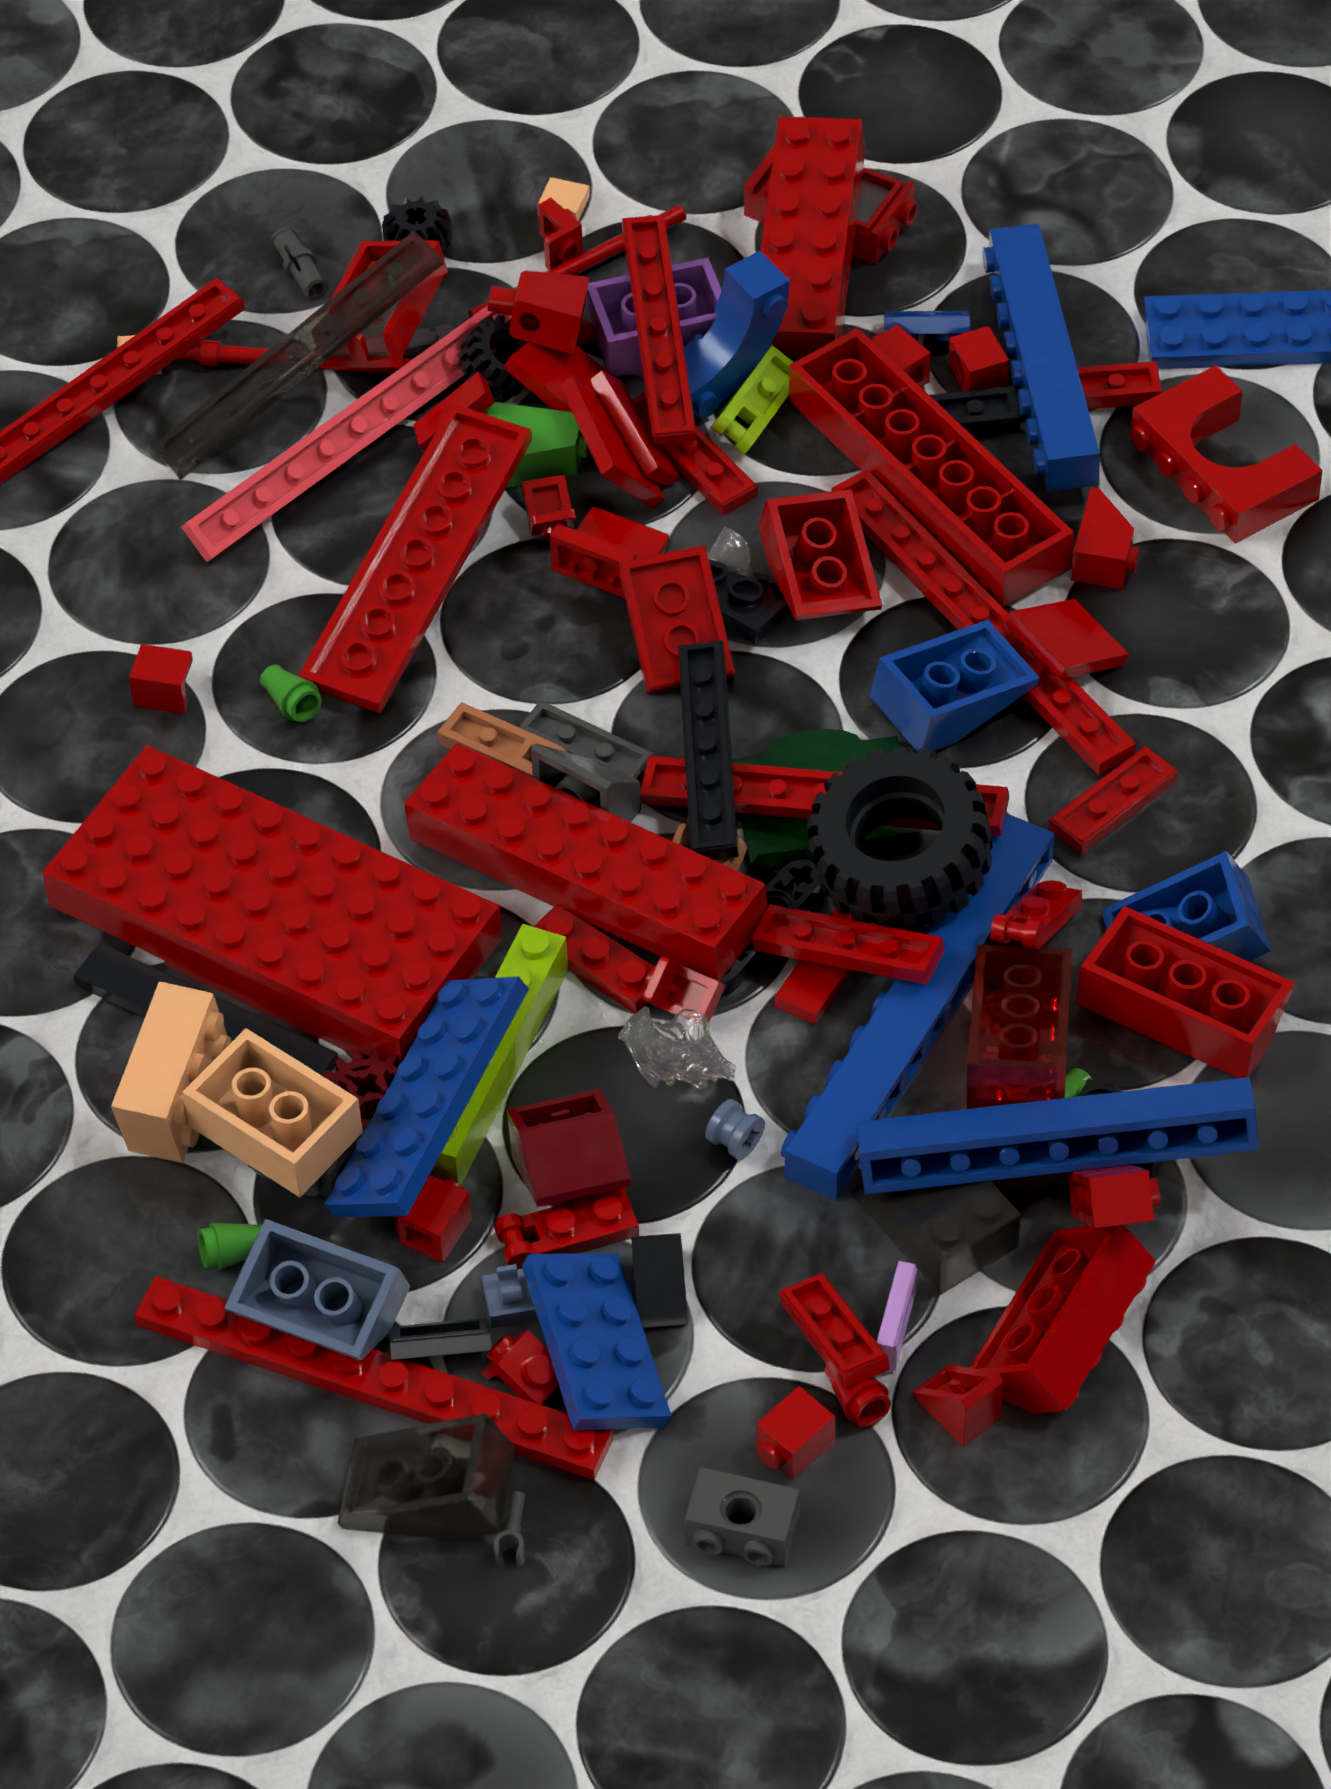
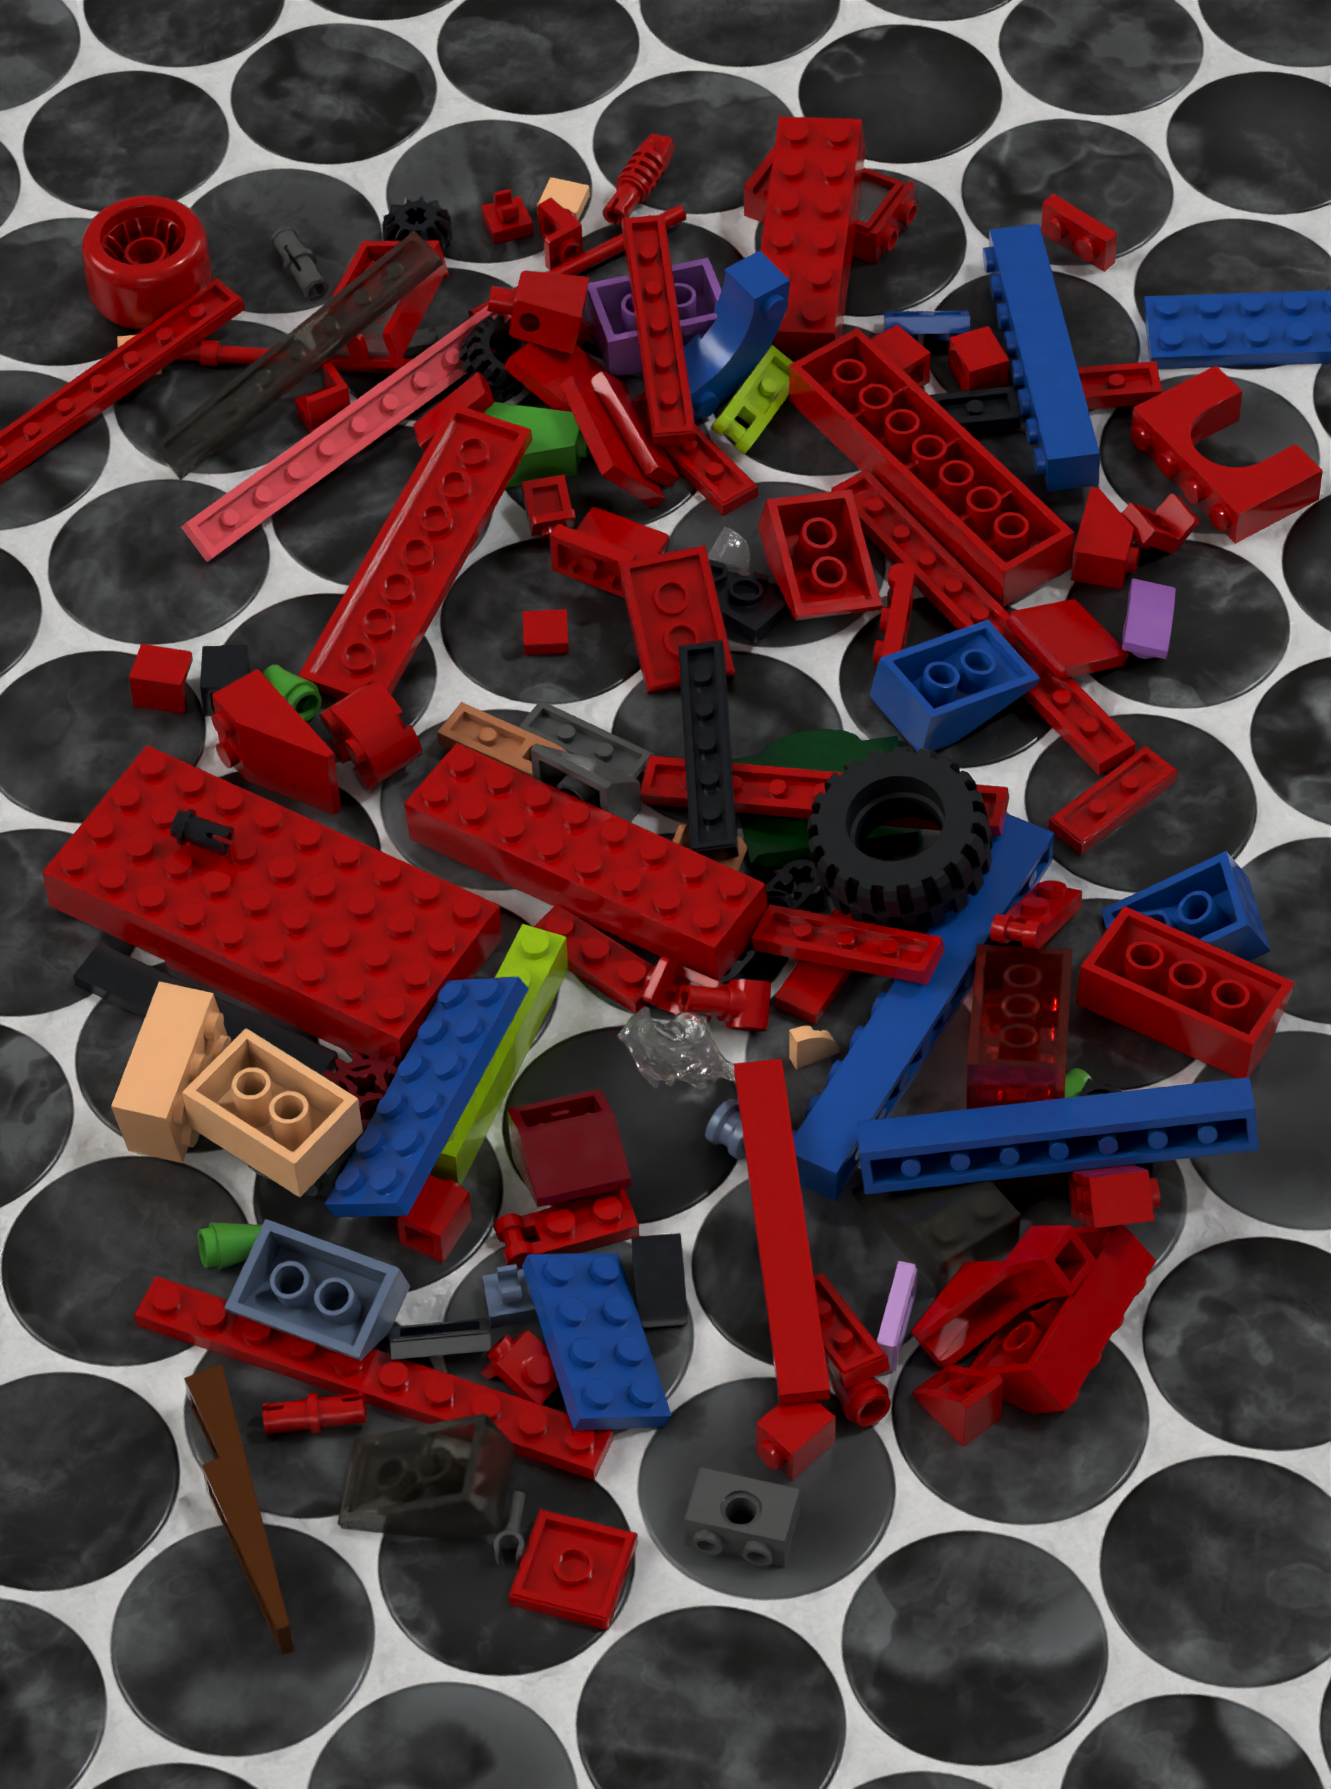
(144, 259): none -> red wheel
(200, 831): none -> black pin
(220, 668): none -> black brick
(234, 1496): none -> reddish brown slope
(273, 743): none -> red slope
(314, 1413): none -> red pin
(323, 403): none -> red panel
(371, 734): none -> red brick
(506, 218): none -> red tile
(545, 632): none -> red tile
(573, 1569): none -> red tile
(639, 177): none -> red hinge
(739, 1003): none -> red pin
(781, 1232): none -> red tile
(810, 1046): none -> light nougat tile
(896, 617): none -> red plate
(990, 1293): none -> red arch
(1078, 232): none -> red plate
(1148, 619): none -> medium lavender slope
(1162, 528): none -> red bracket

